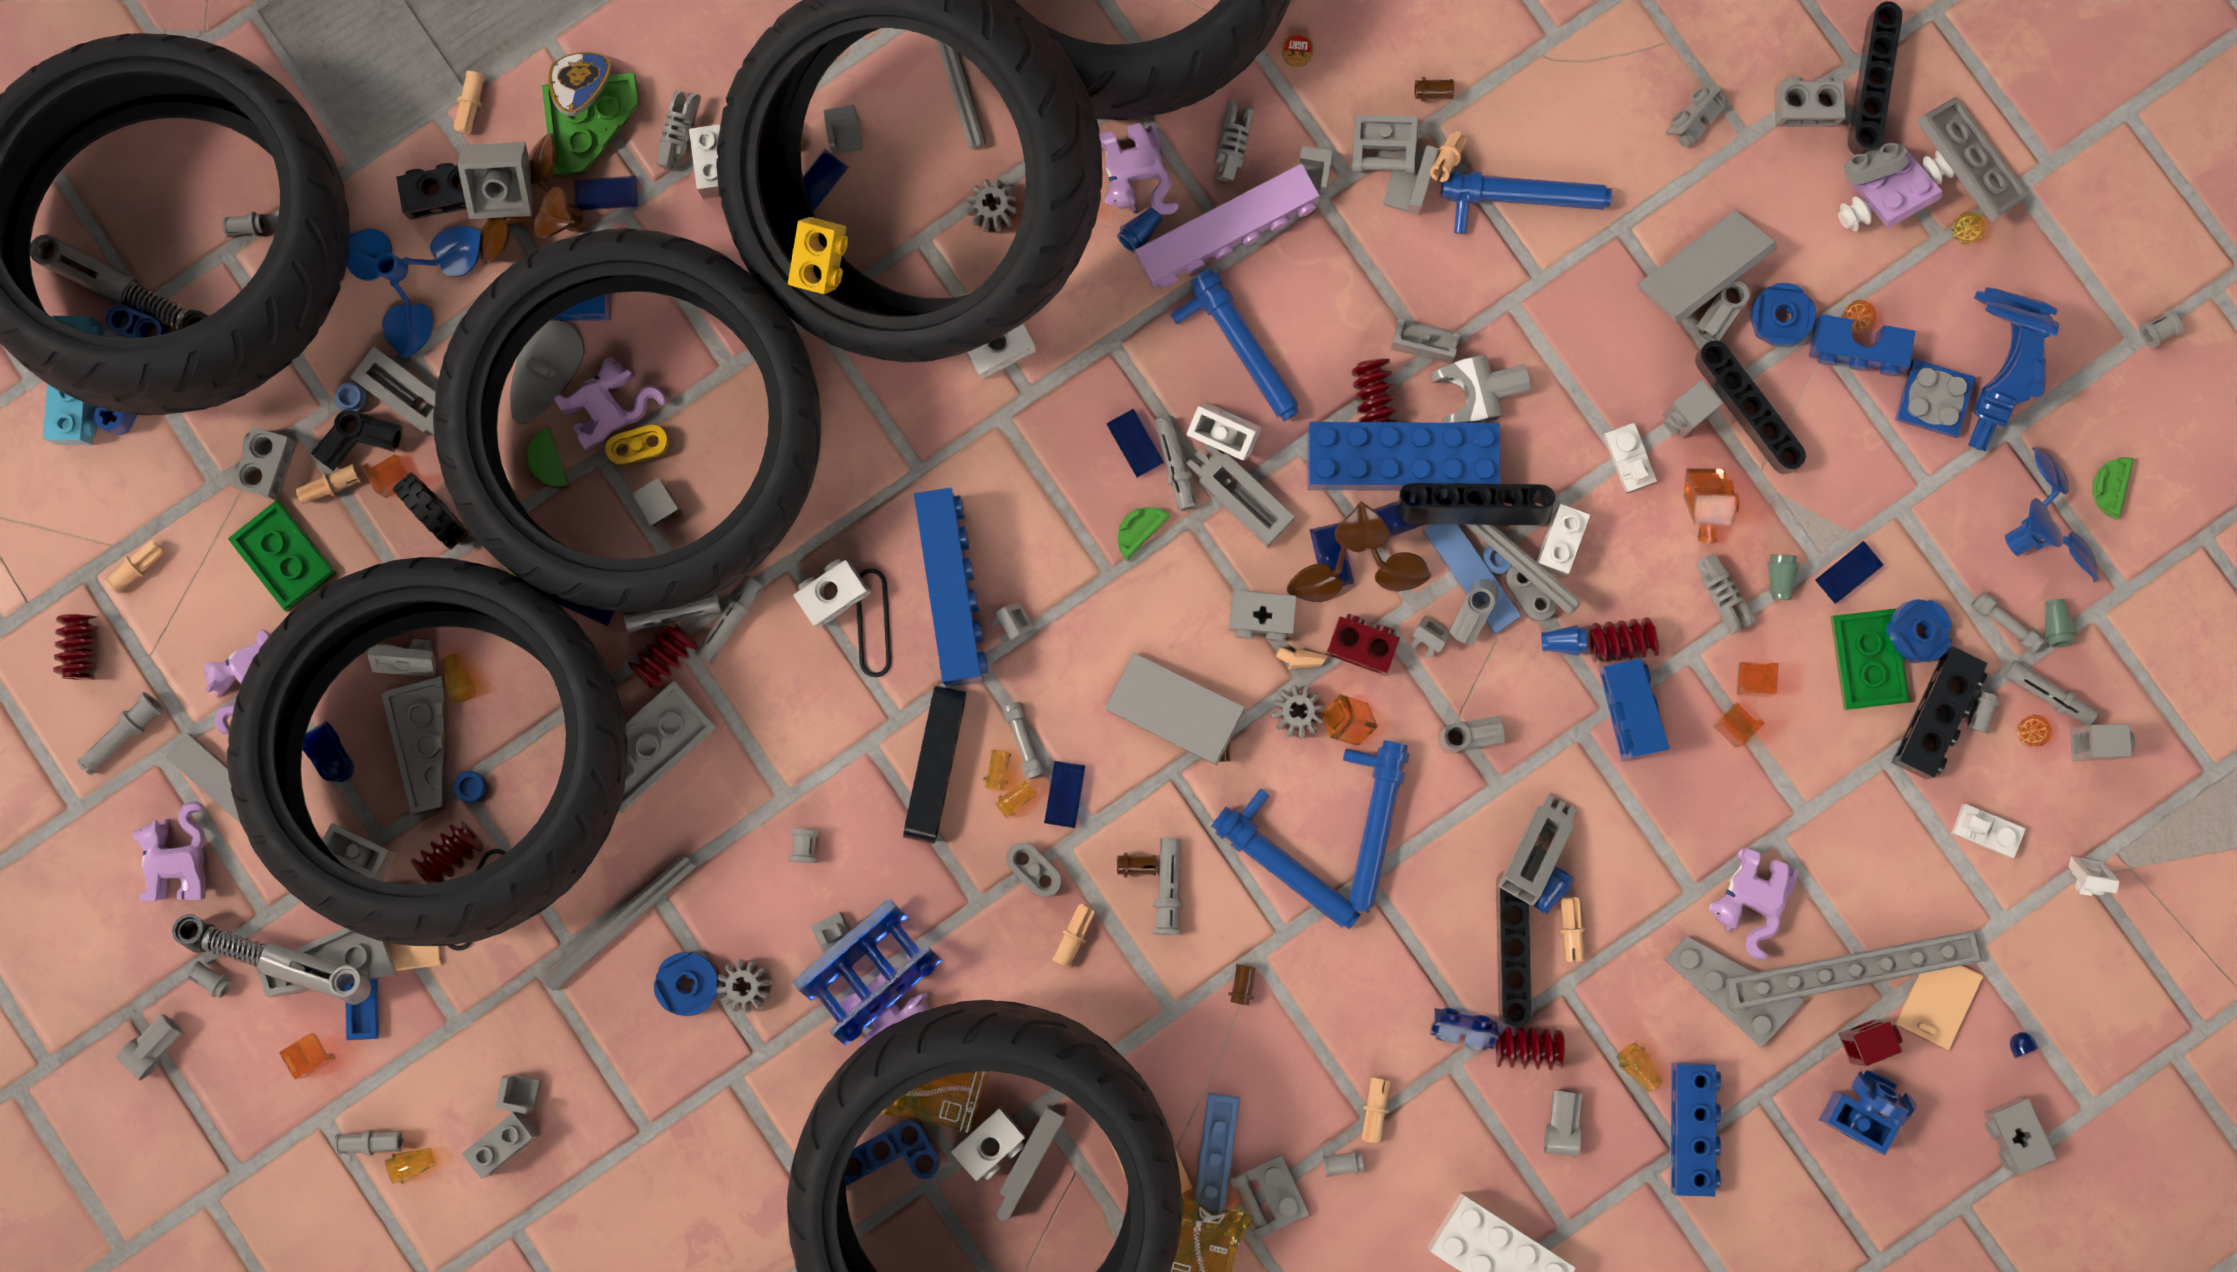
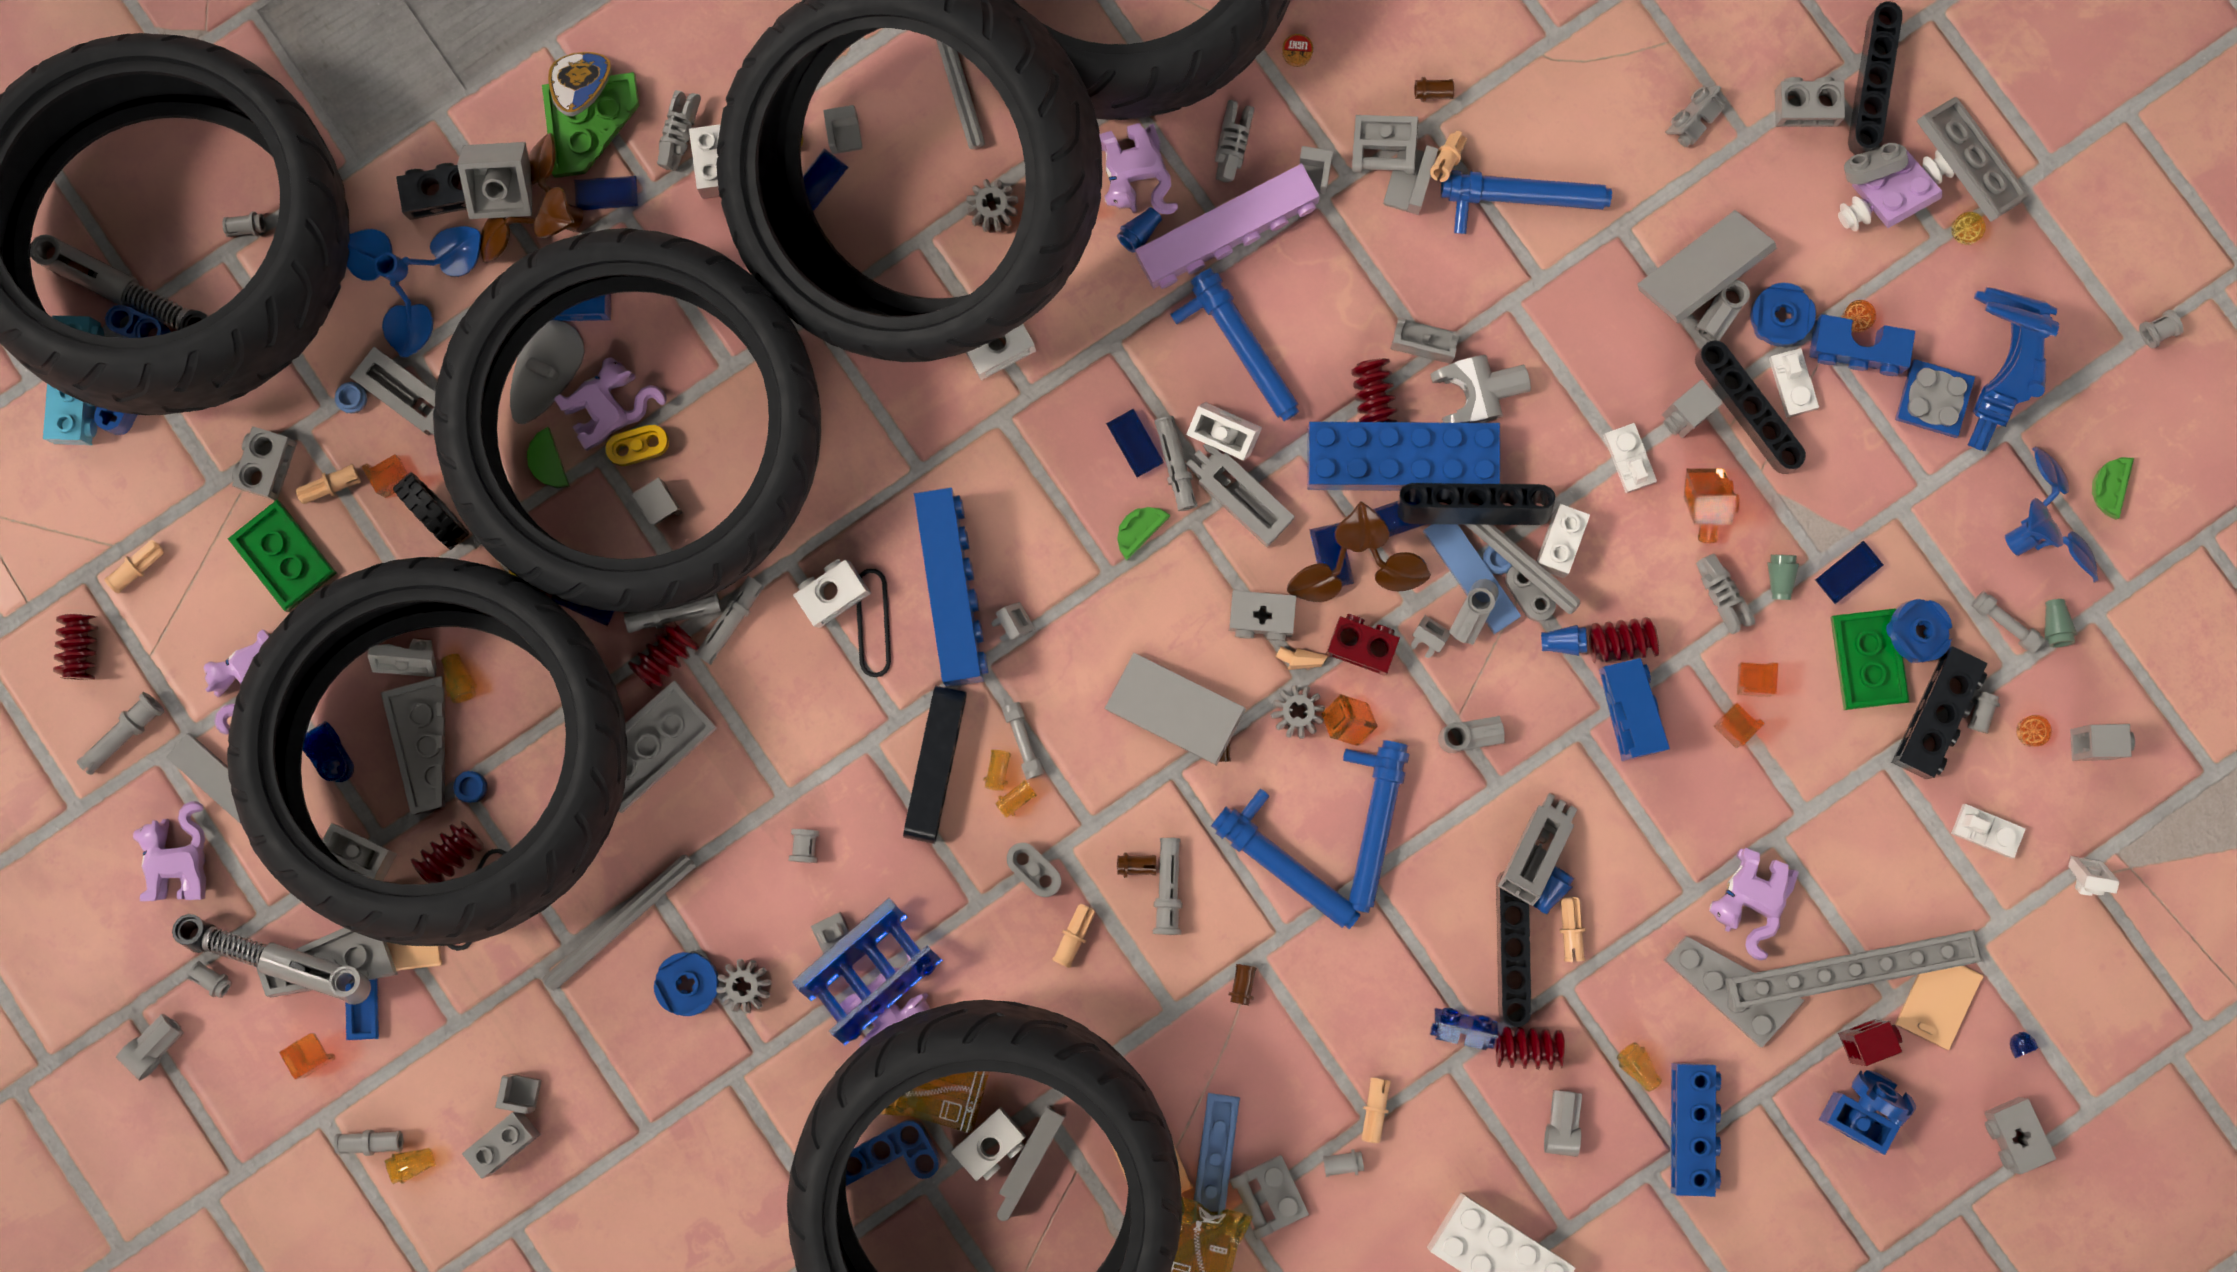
(370, 431): black piece -> none
(469, 102): light nougat axle -> none
(810, 252): yellow brick -> none
(1064, 794): clear blue tile -> none
(1793, 382): none -> white hinge
(2062, 700): light grey pin -> none

